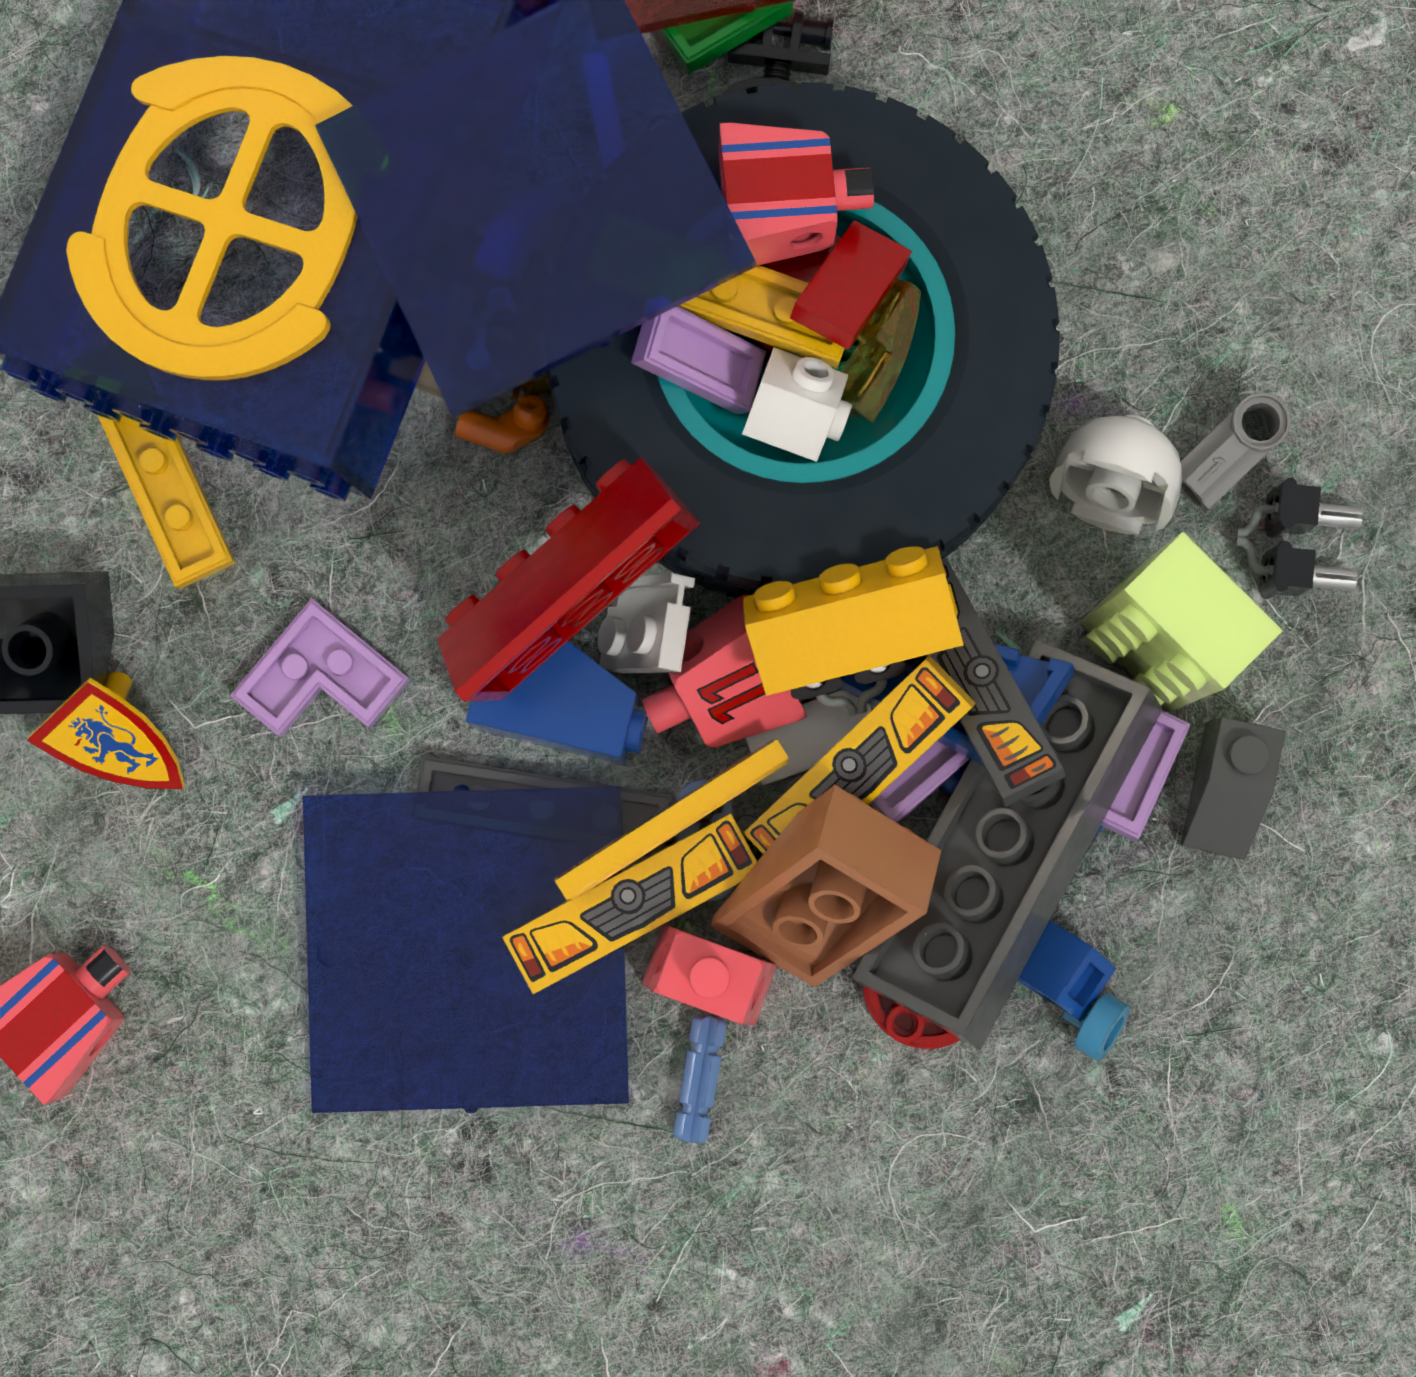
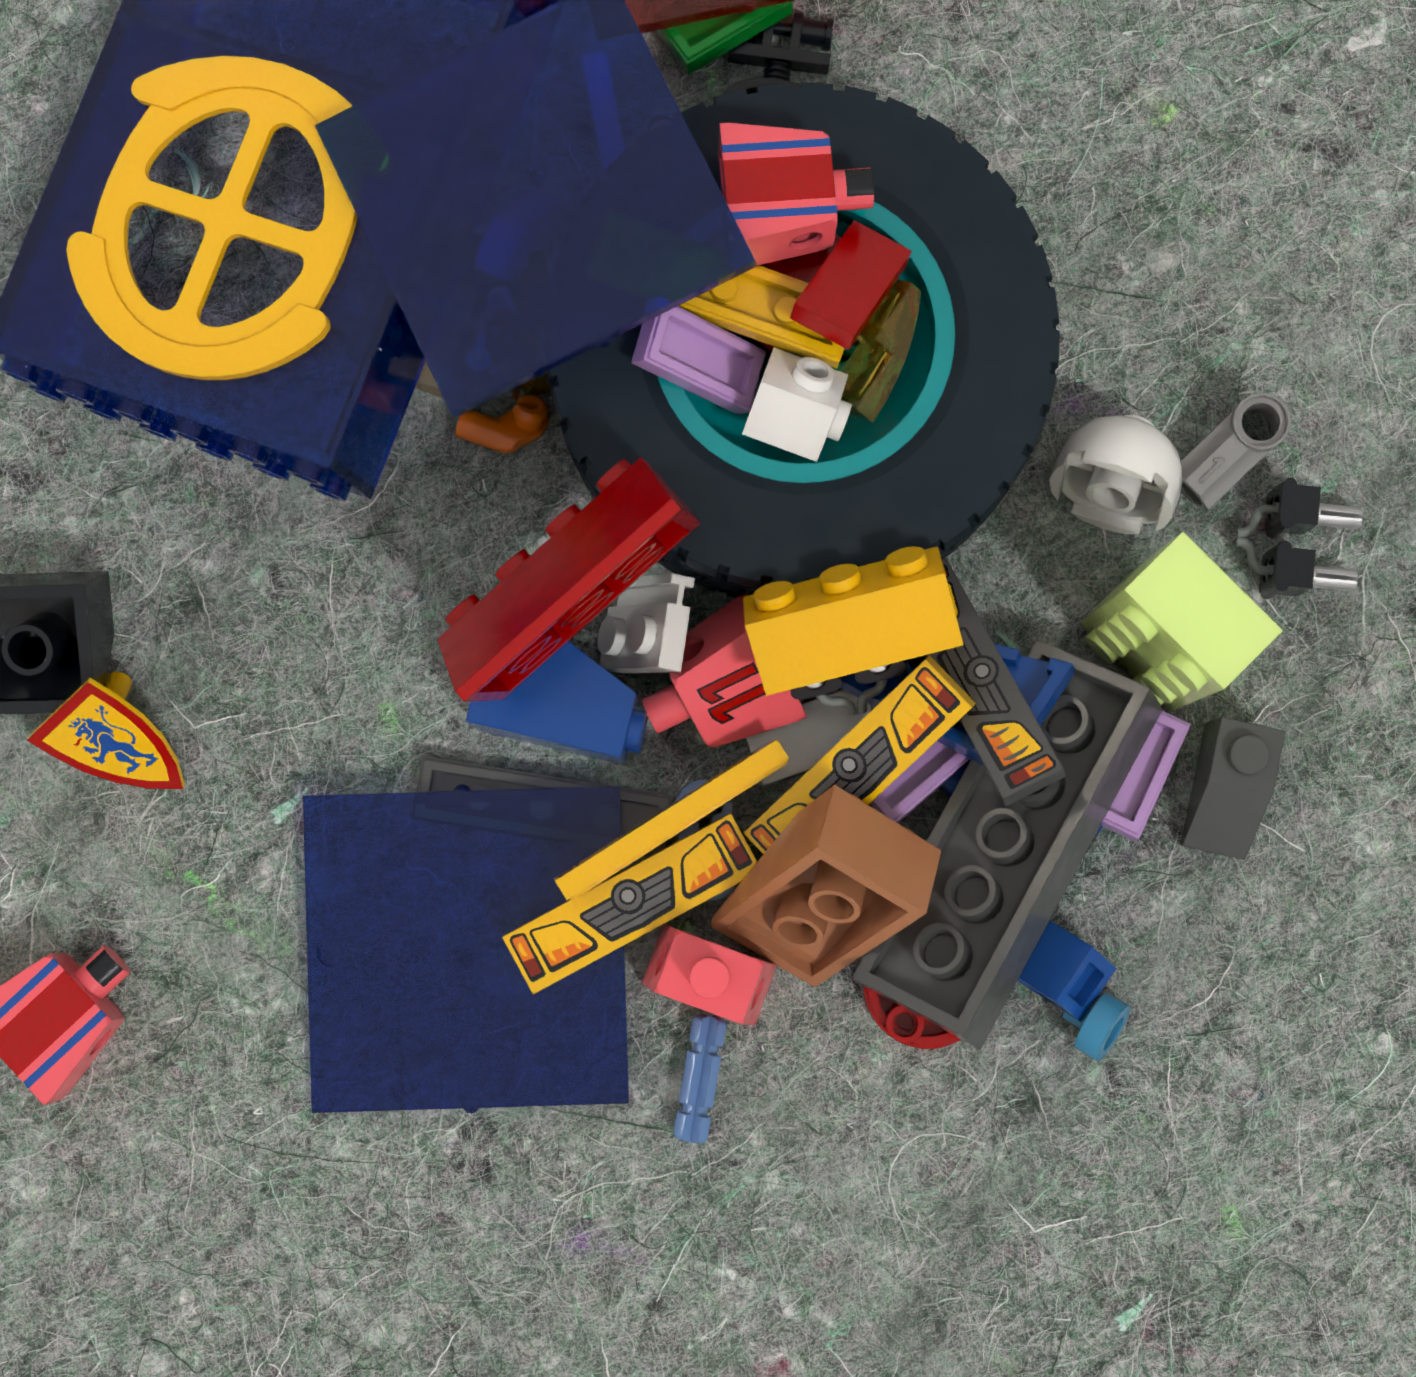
(170, 502): yellow tile -> none
(317, 656): lavender tile -> none

